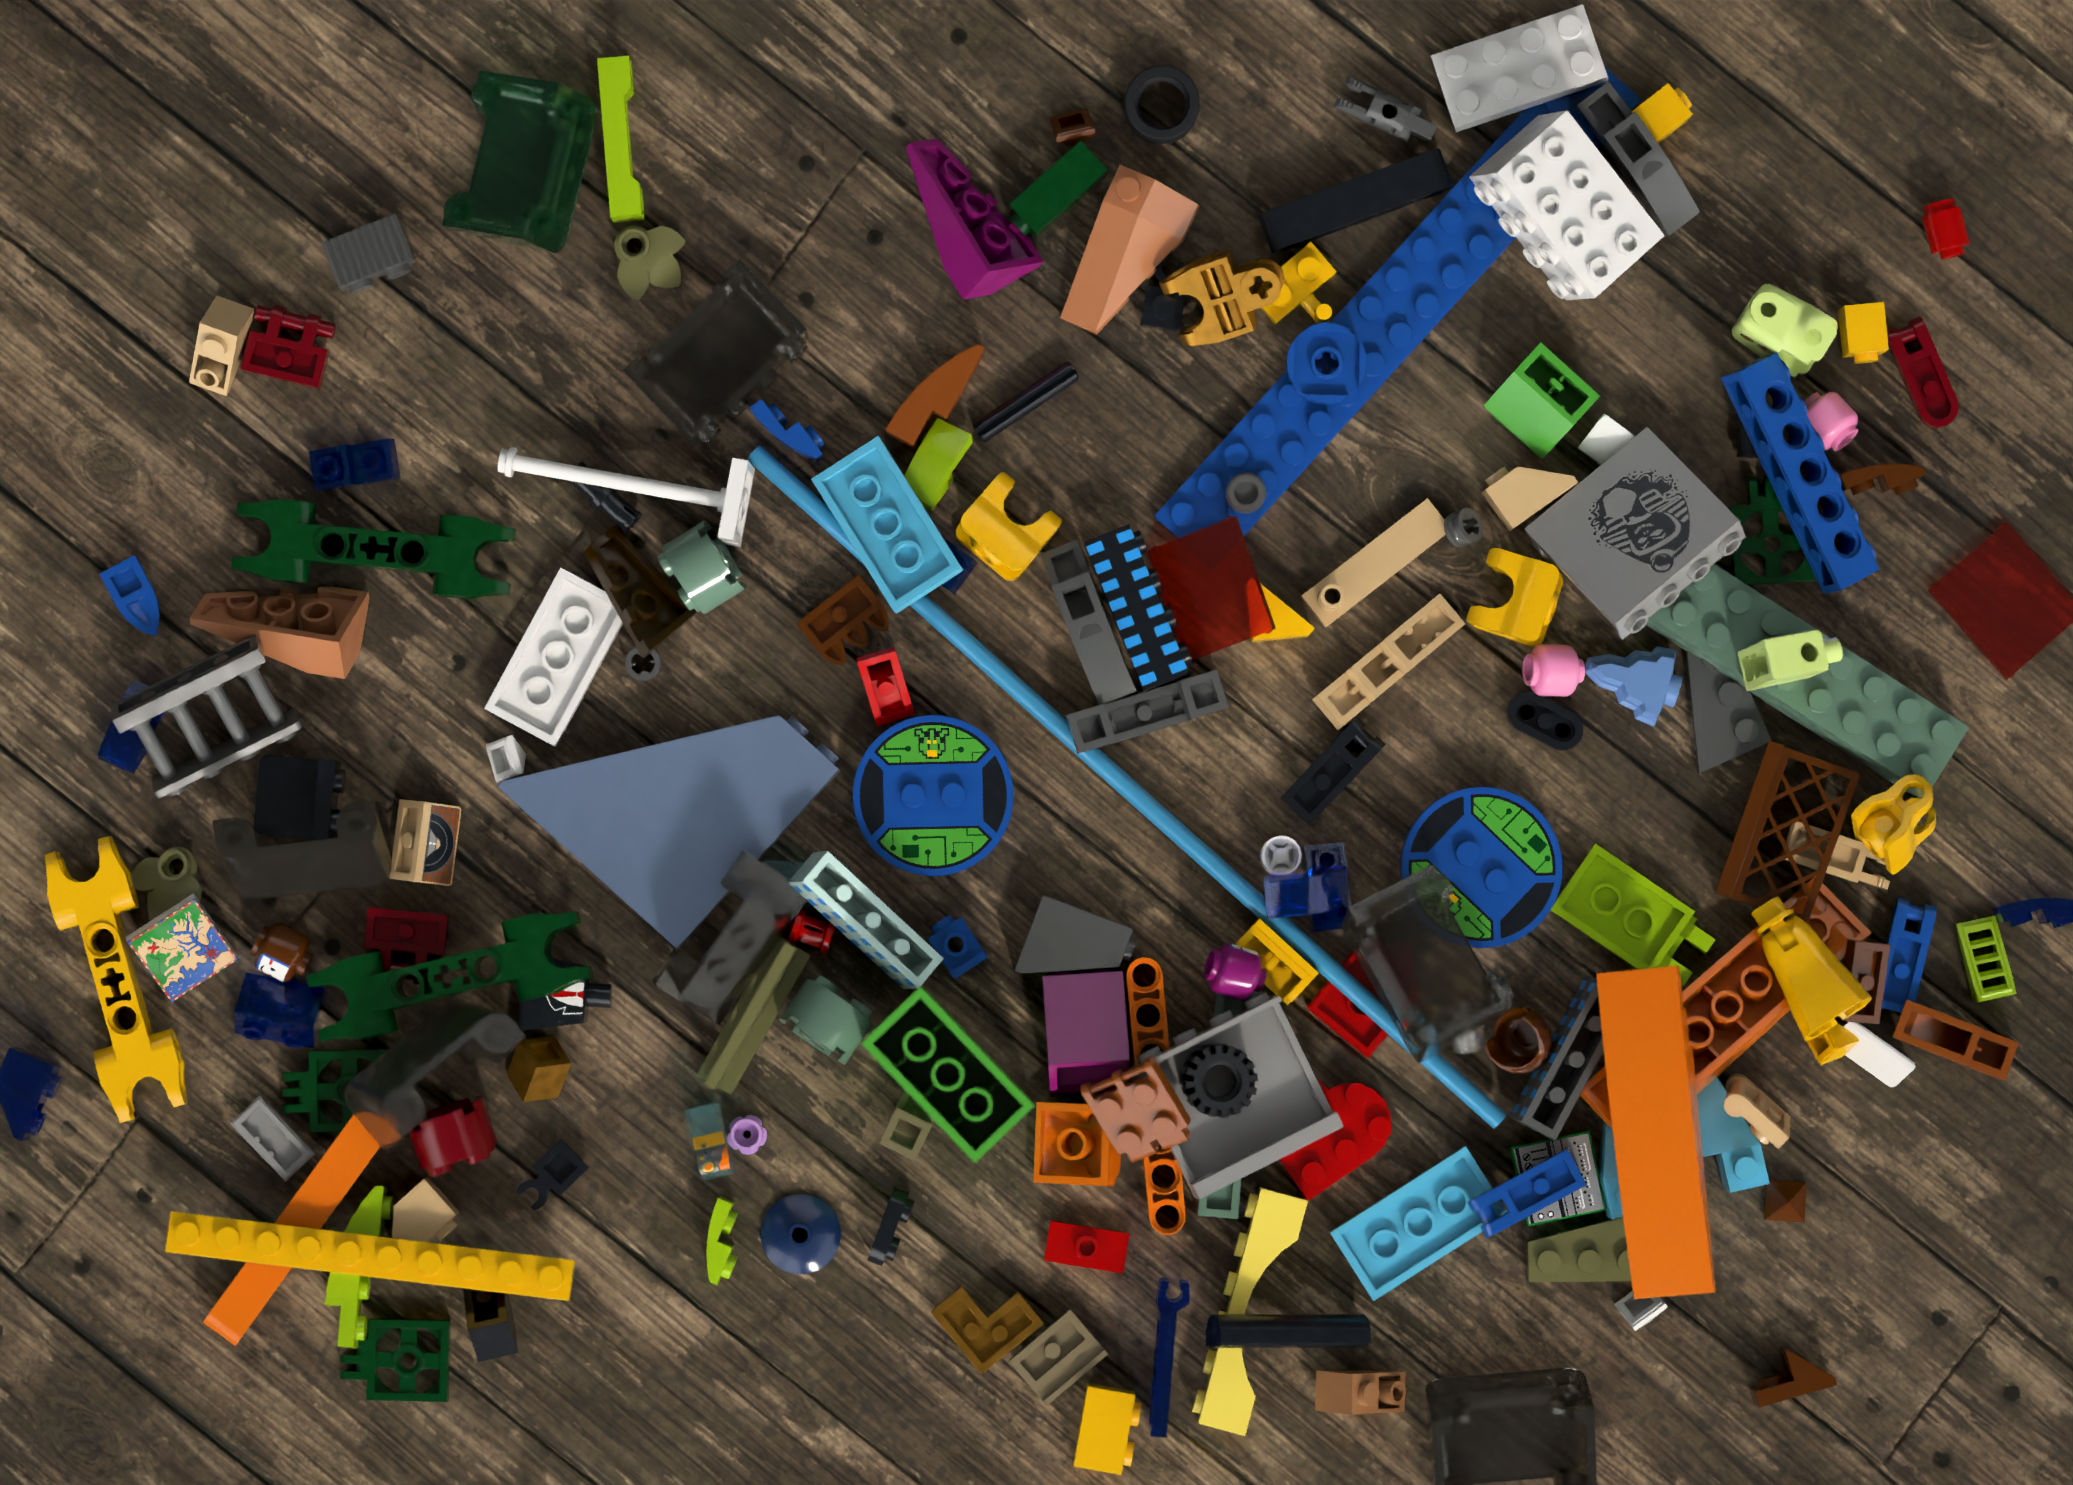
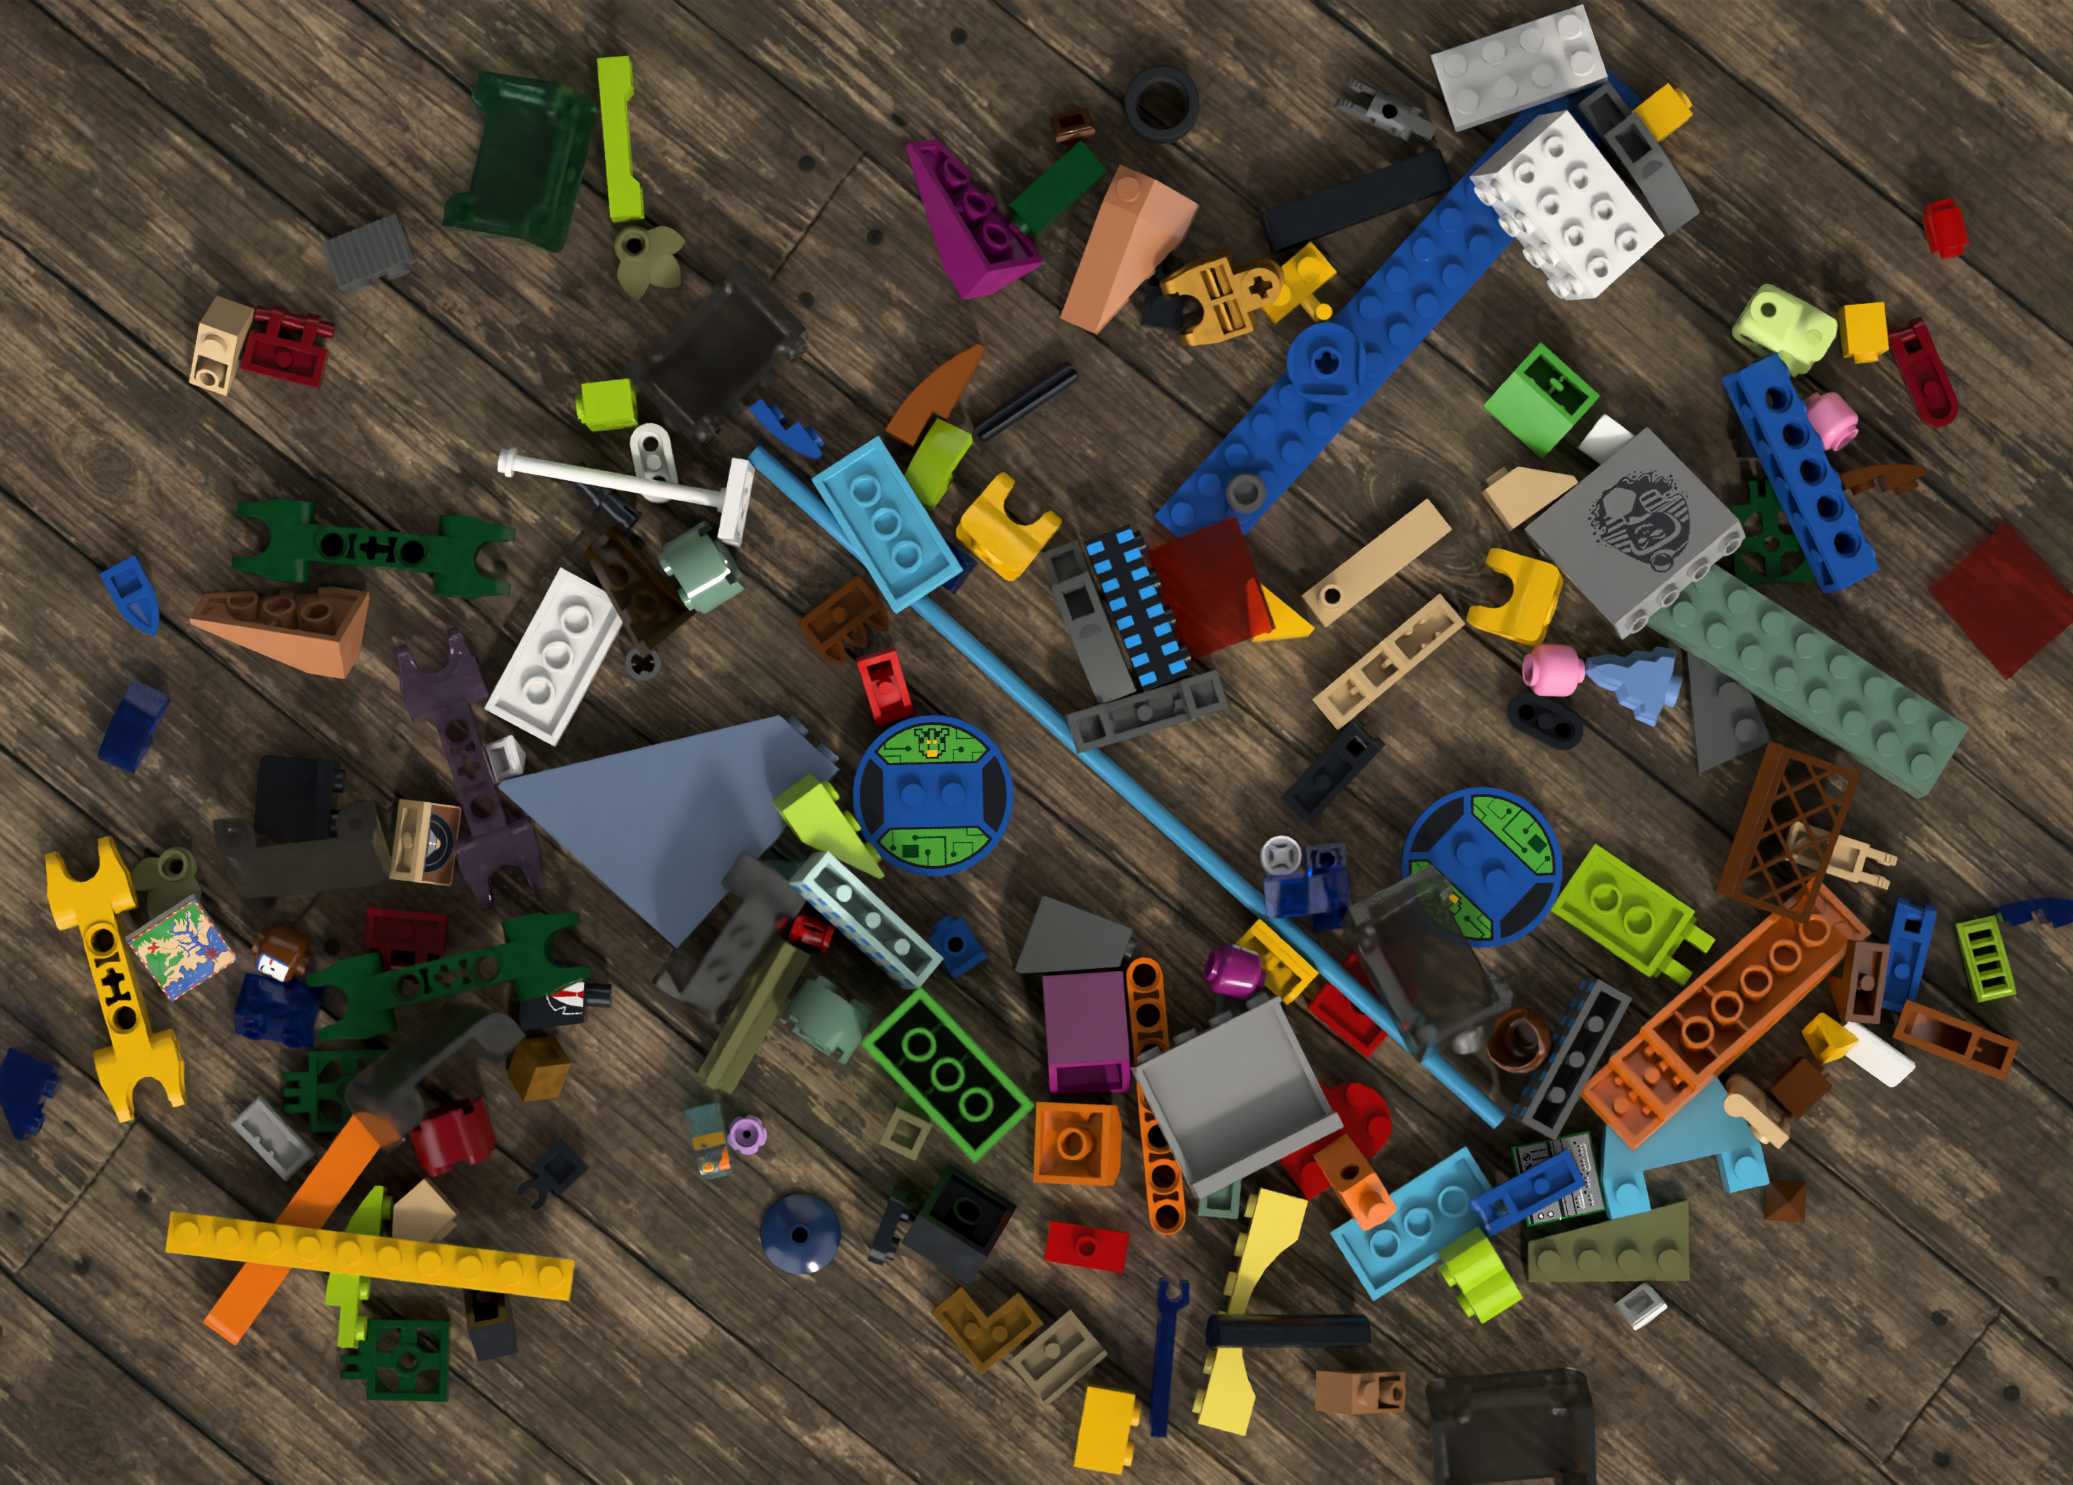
(207, 679): dark grey fence -> none
(354, 464): clear blue slope -> none
(448, 699): none -> clear purple piece
(608, 405): none -> lime brick
(656, 463): none -> white plate
(718, 1254): lime slope -> none
(817, 821): none -> lime slope
(959, 1224): none -> black slope
(1139, 1111): plate -> none
(1243, 1080): black tyre -> none
(1361, 1196): none -> orange torso
(1463, 527): dark grey bush -> none
(1479, 1276): none -> lime brick
(1656, 1132): orange slope -> none
(1787, 659): yellowish green torso -> none
(1800, 1086): none -> reddish brown brick
(1801, 1380): reddish brown slope -> none
(1807, 971): yellow piece -> none
(1889, 824): yellow piece -> none

